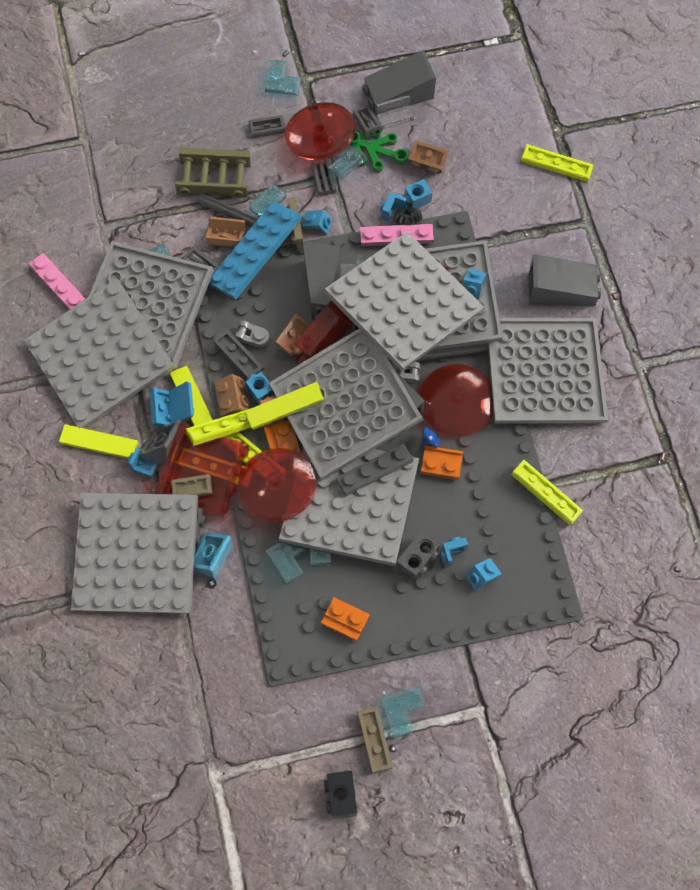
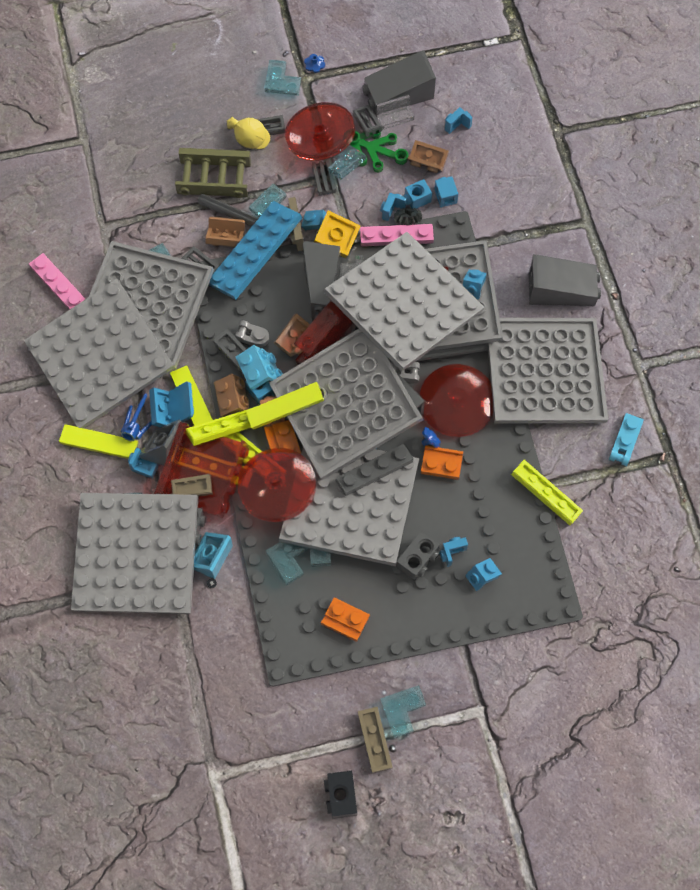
(131, 429): none -> blue plant
(249, 132): none -> light yellow piece
(258, 366): none -> medium azure bracket
(314, 63): none -> blue plant
(338, 232): none -> yellow plate
(446, 191): none -> dark azure brick
(458, 117): none -> dark azure bracket
(557, 163): neon yellow tile -> none
(626, 439): none -> medium azure plate

